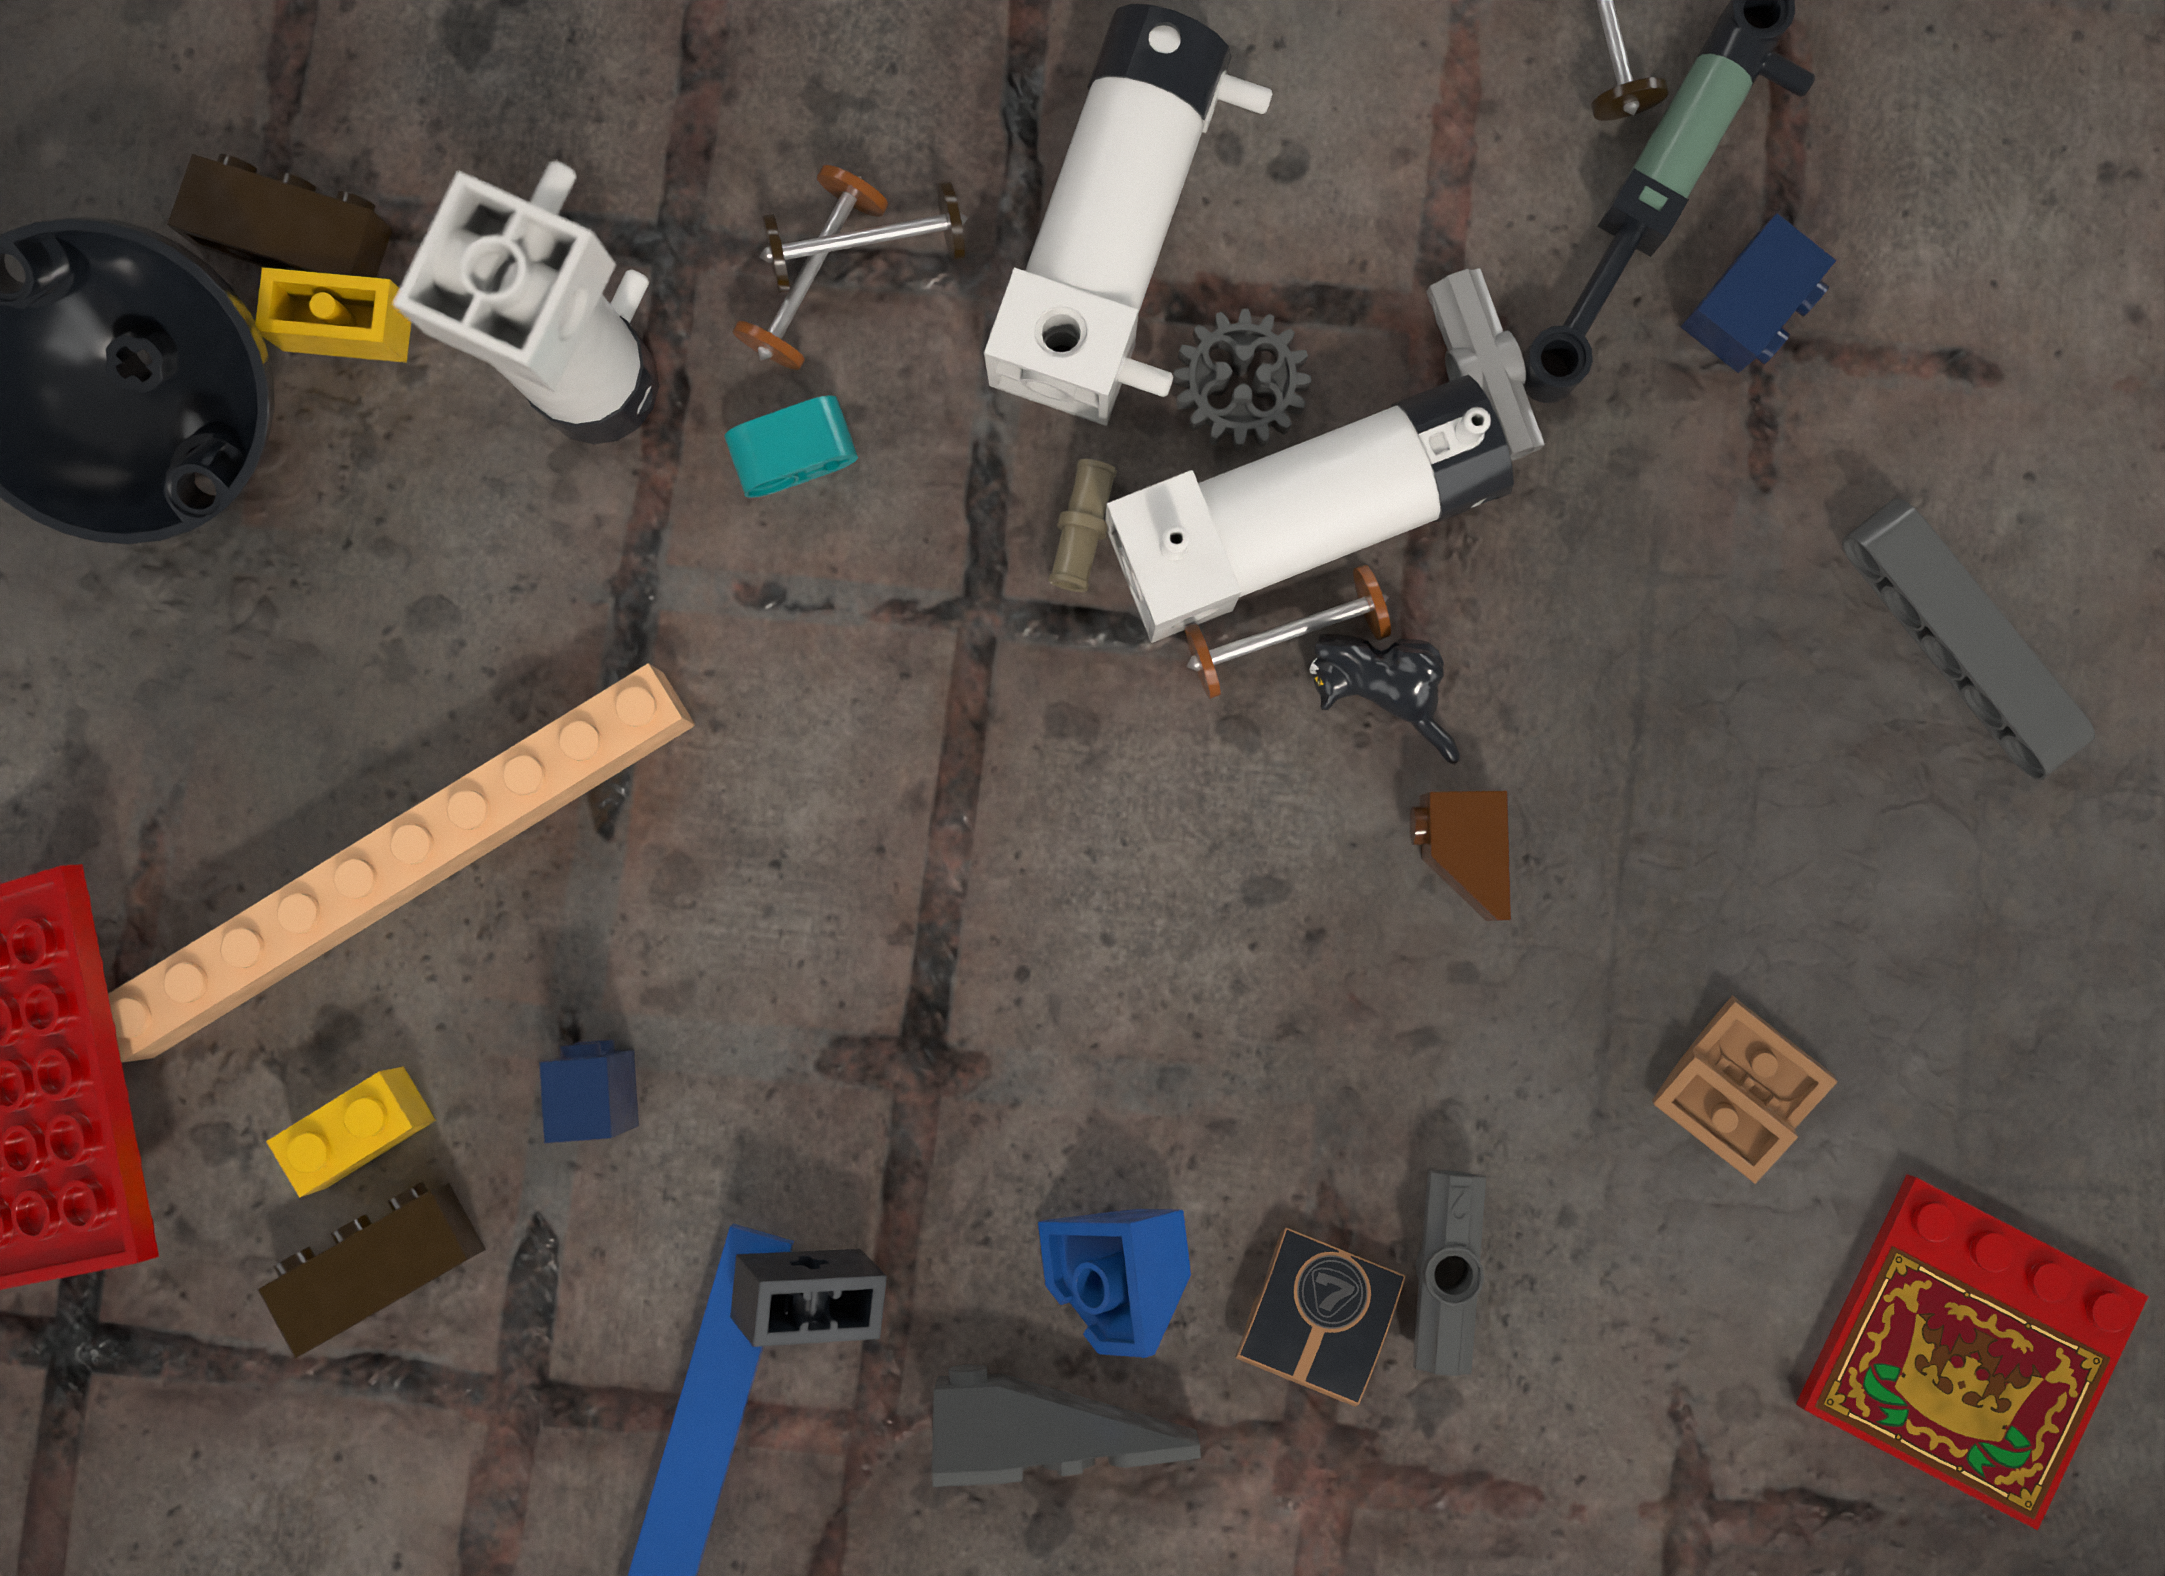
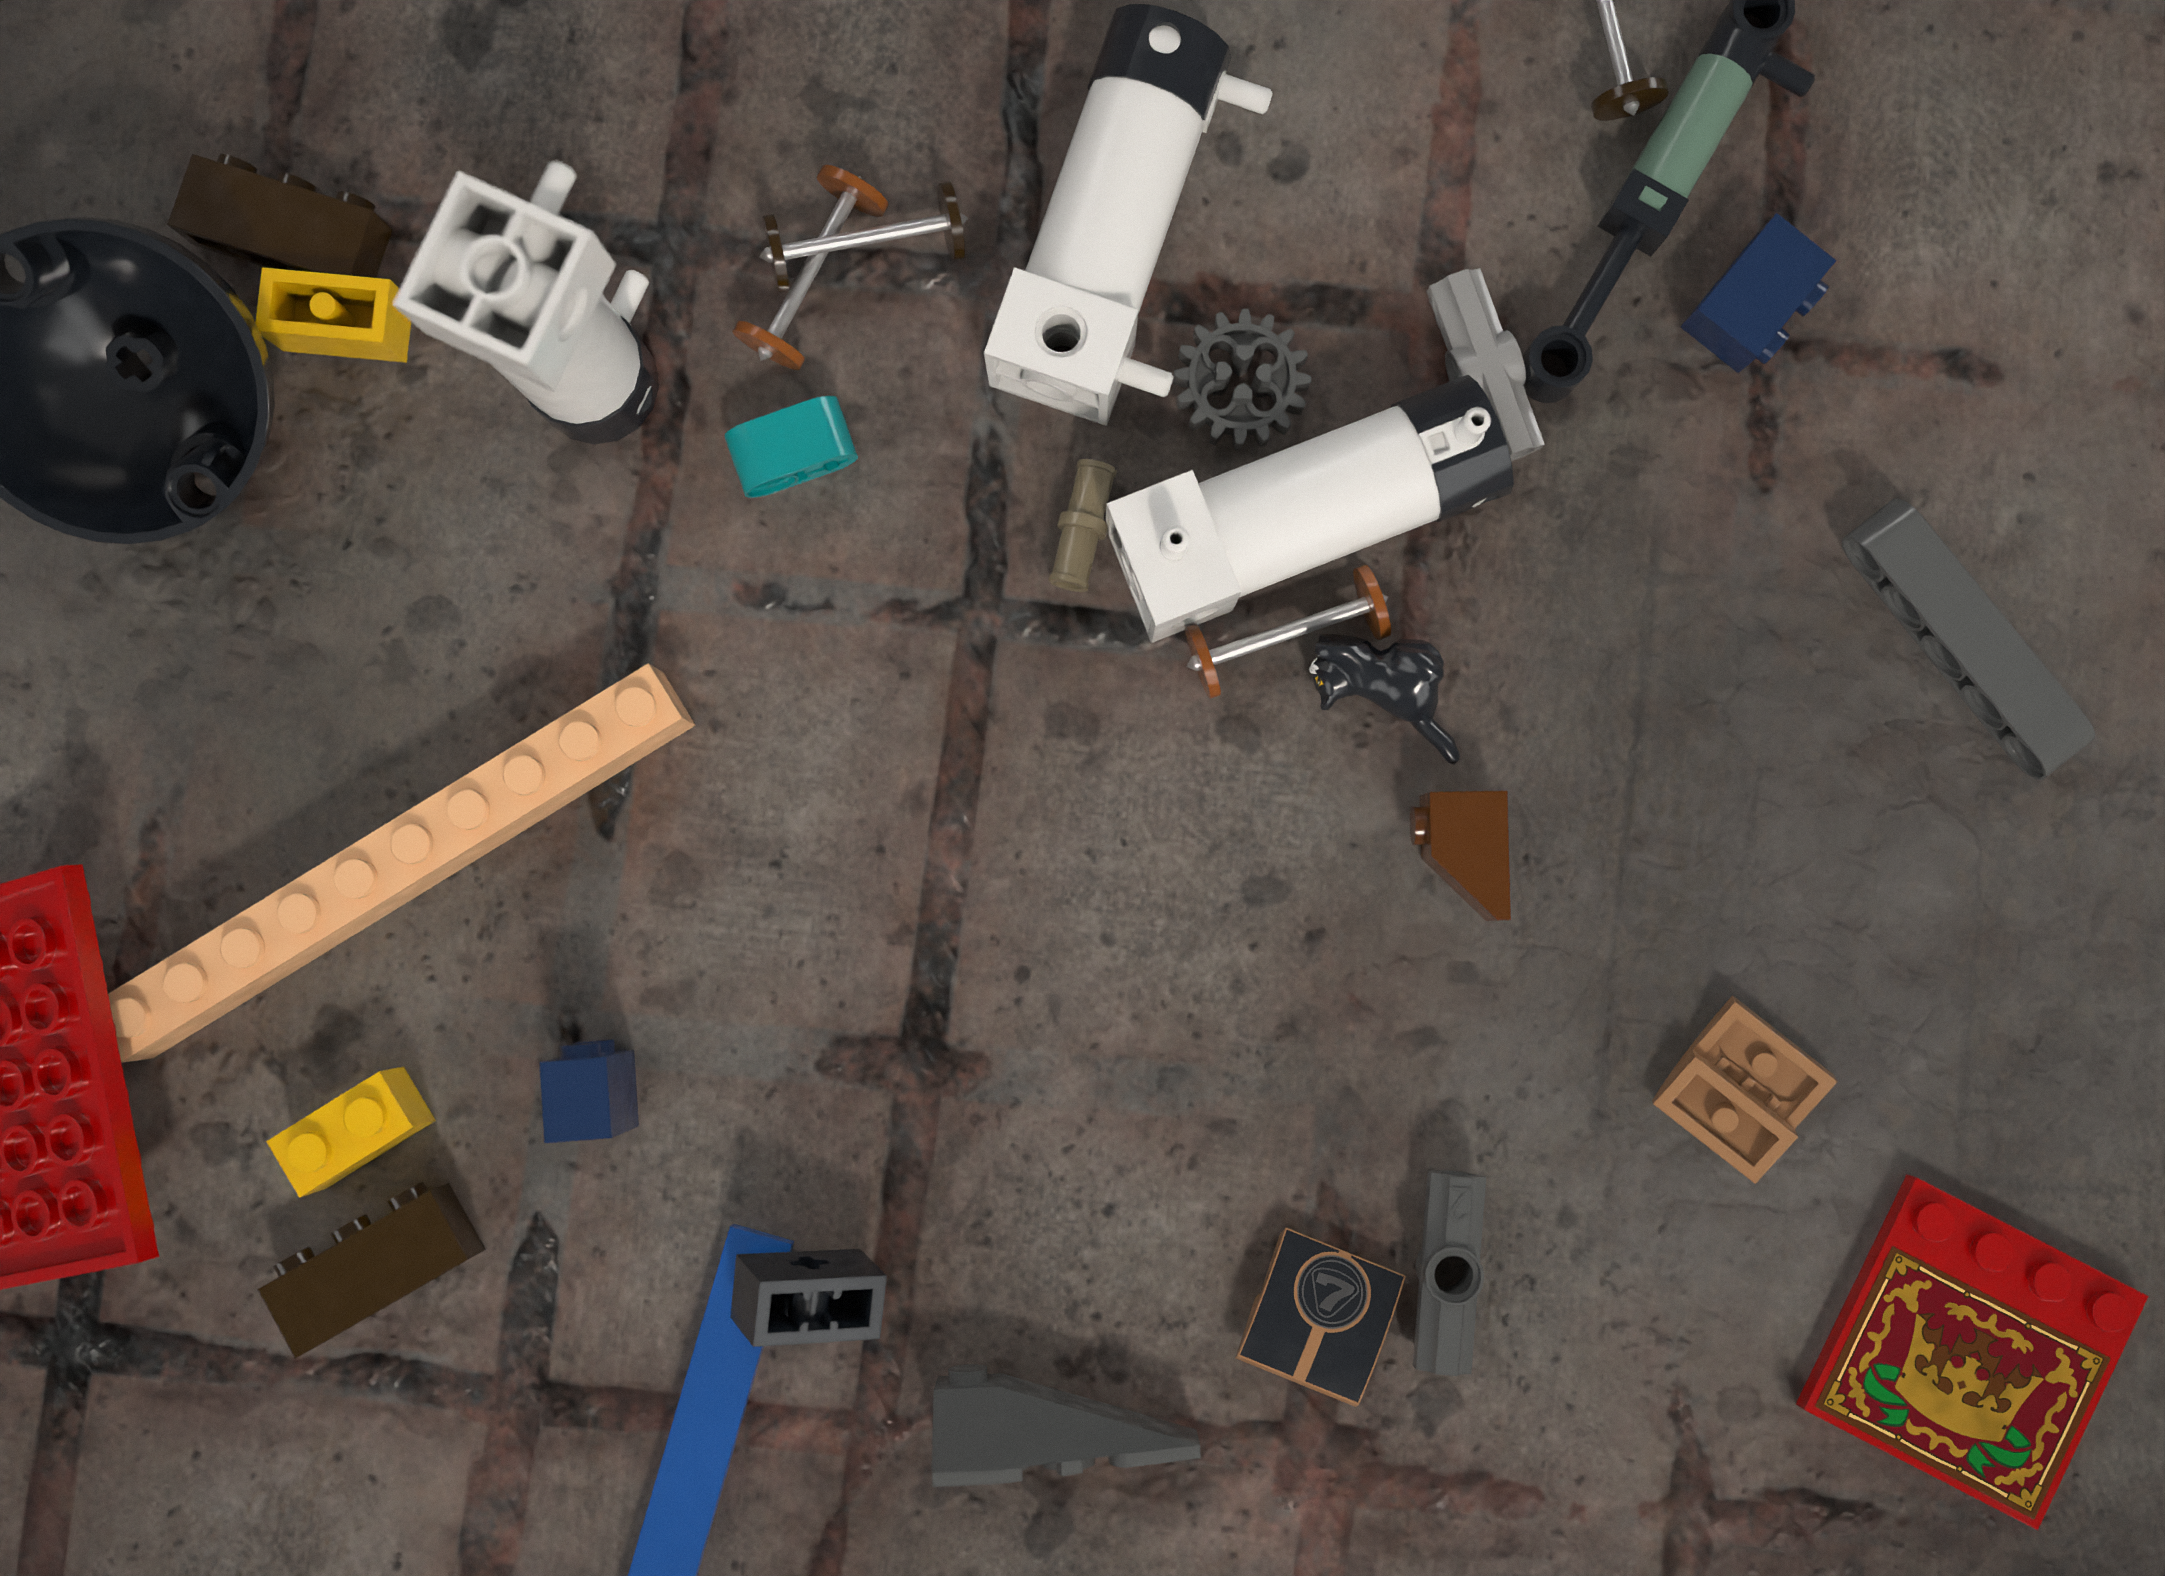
(1118, 1274): blue slope -> none

